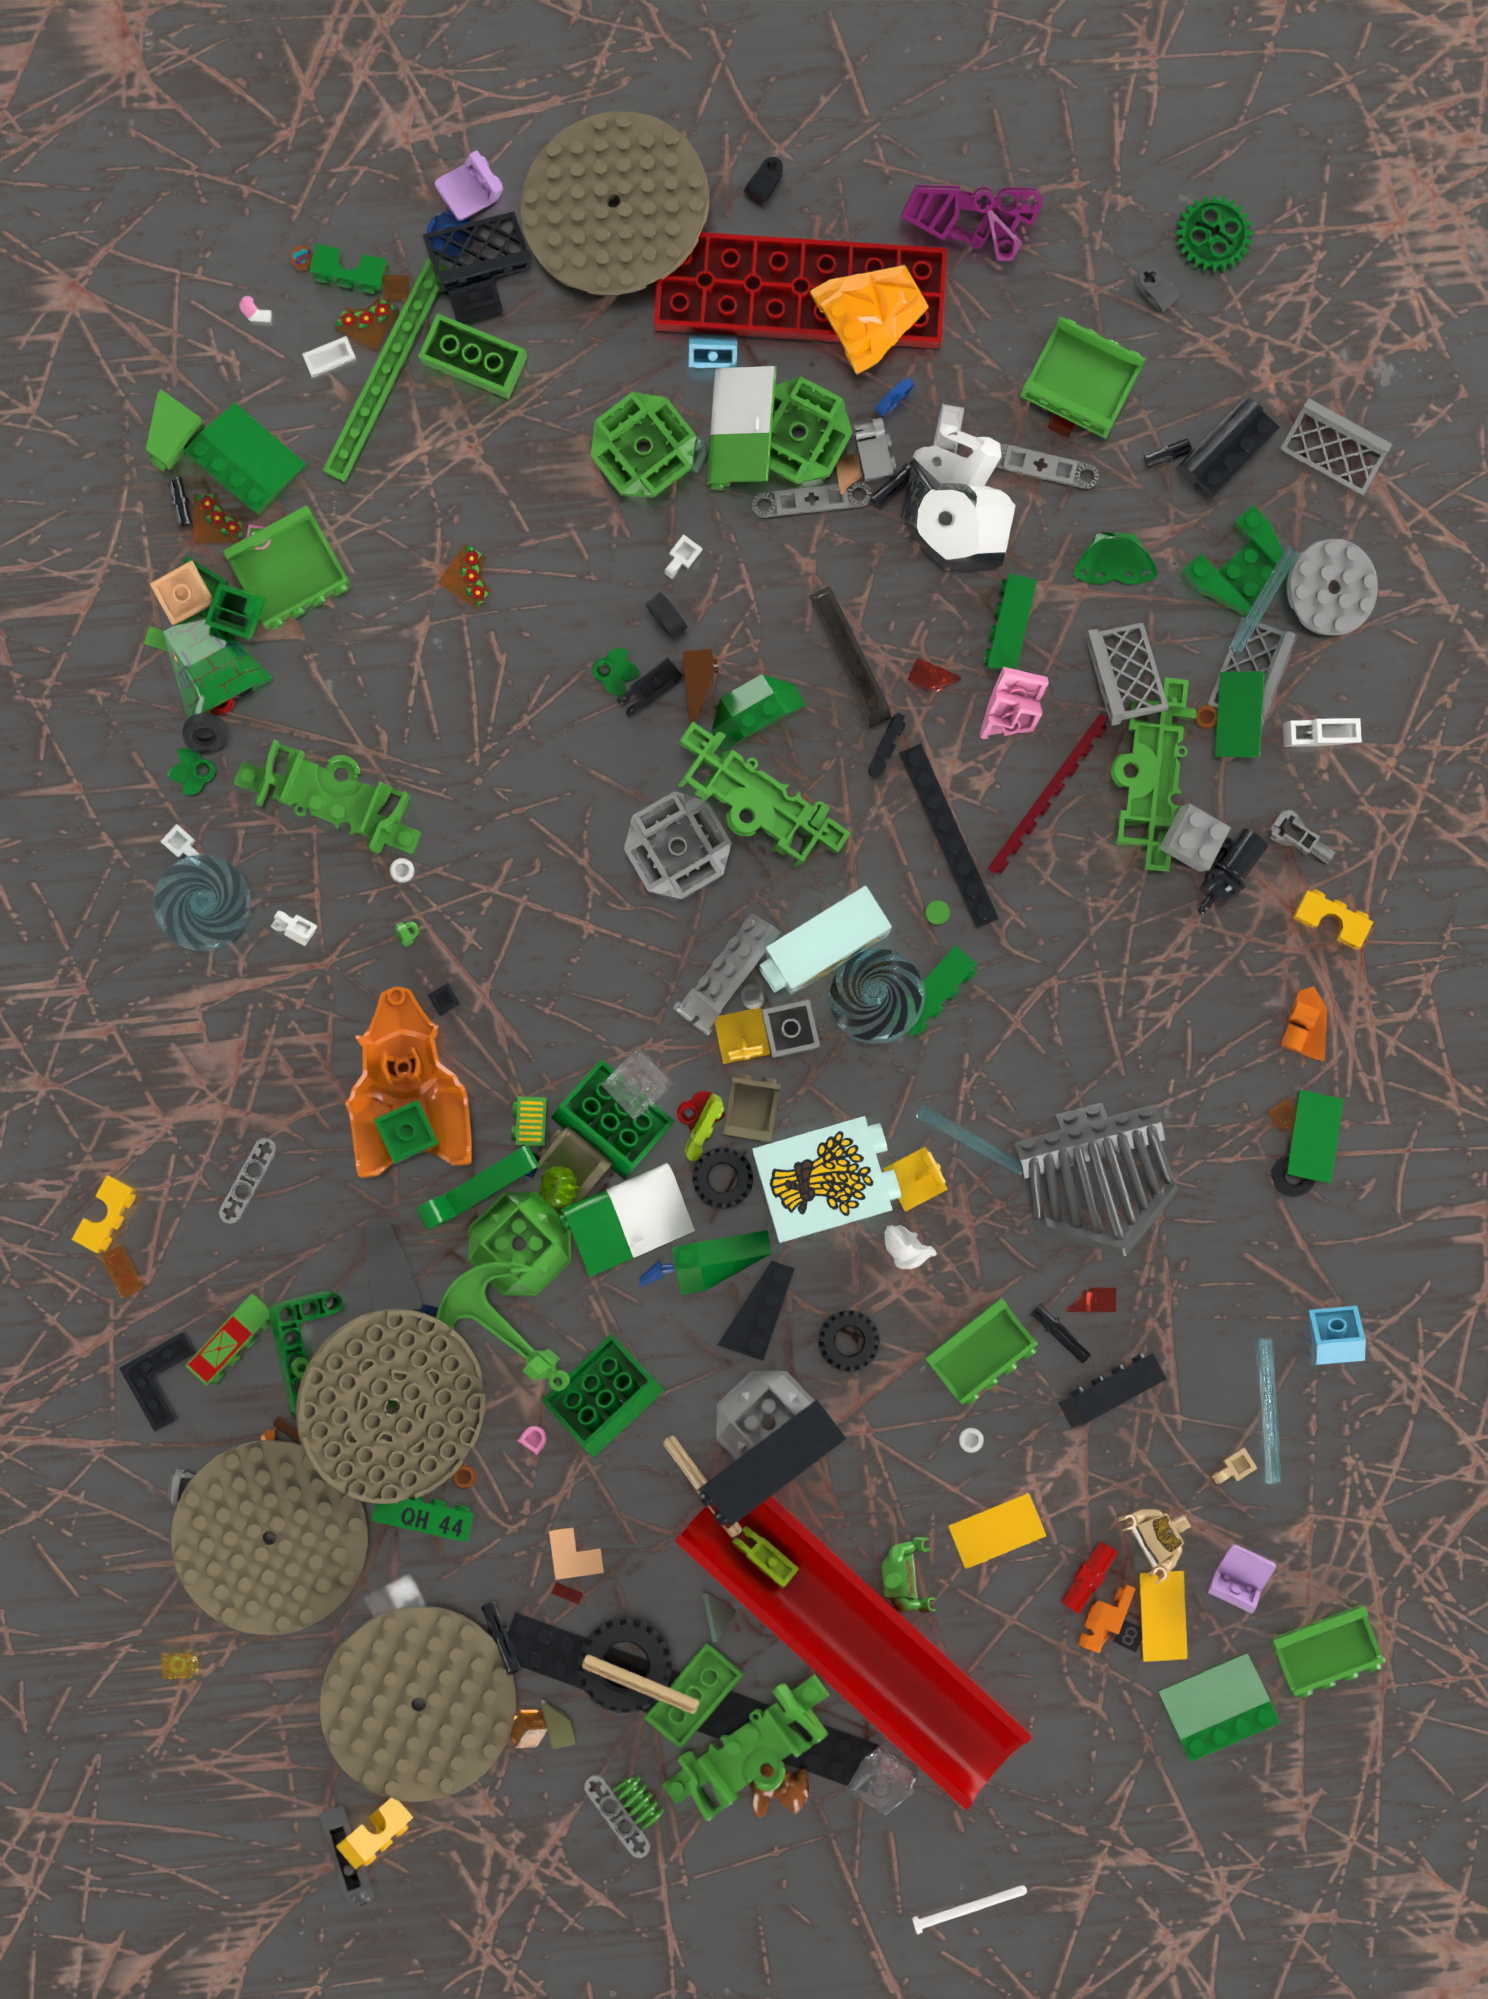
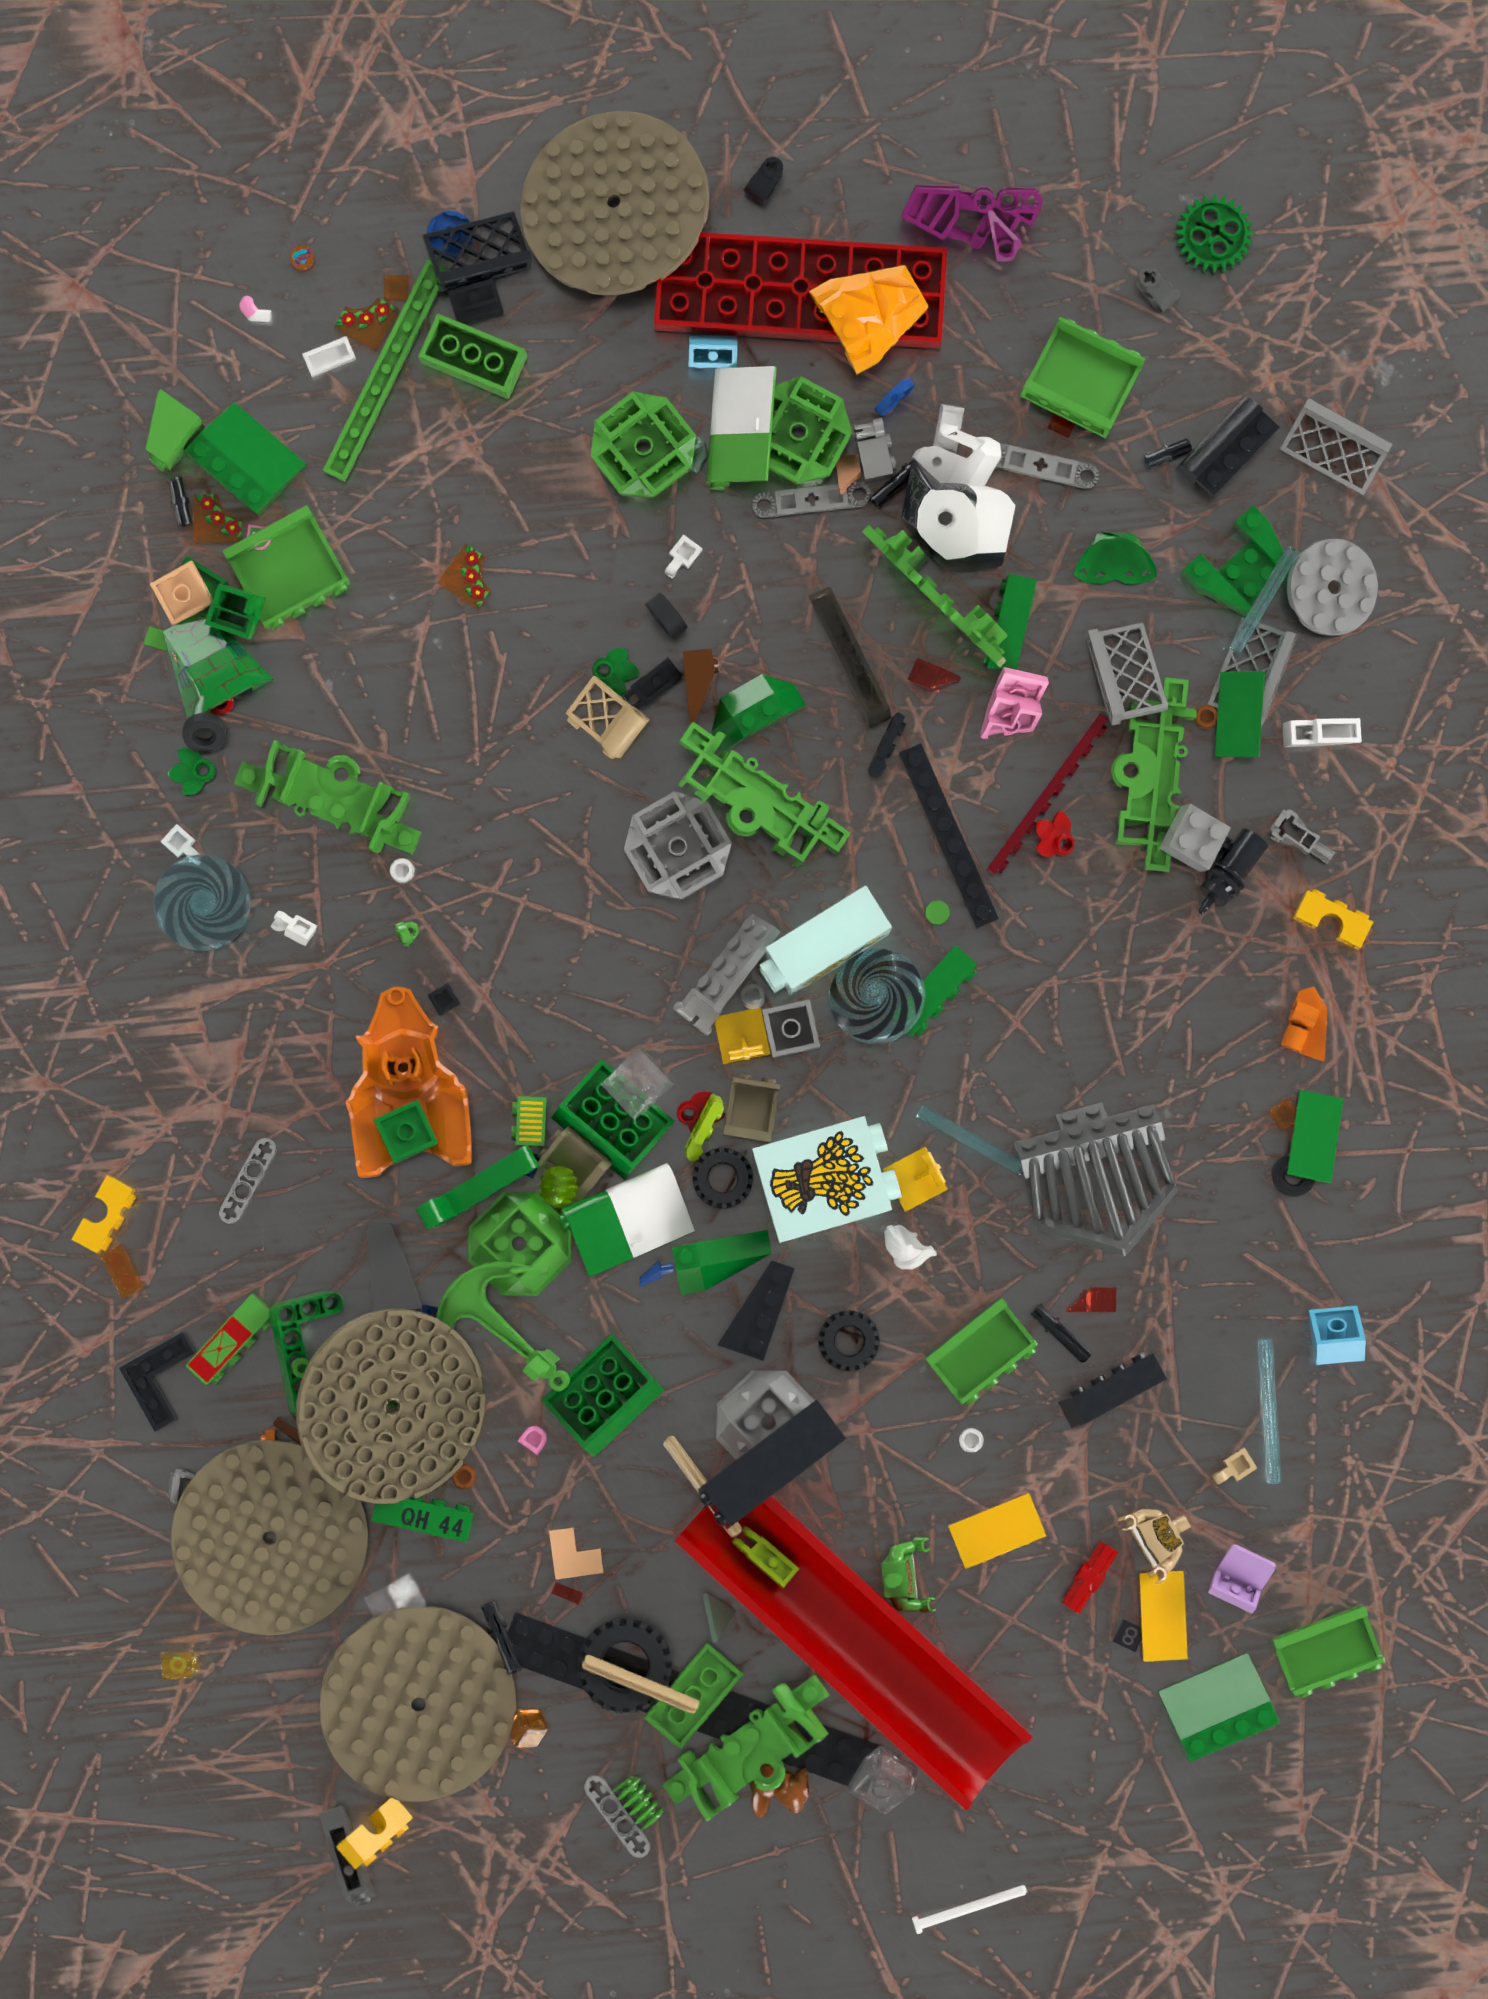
(367, 276): green arch -> none
(469, 187): lavender bracket -> none
(559, 1726): olive slope -> none
(618, 733): none -> tan piece
(976, 625): none -> bright green piece
(1051, 835): none -> red plate
(1105, 1618): orange plate -> none

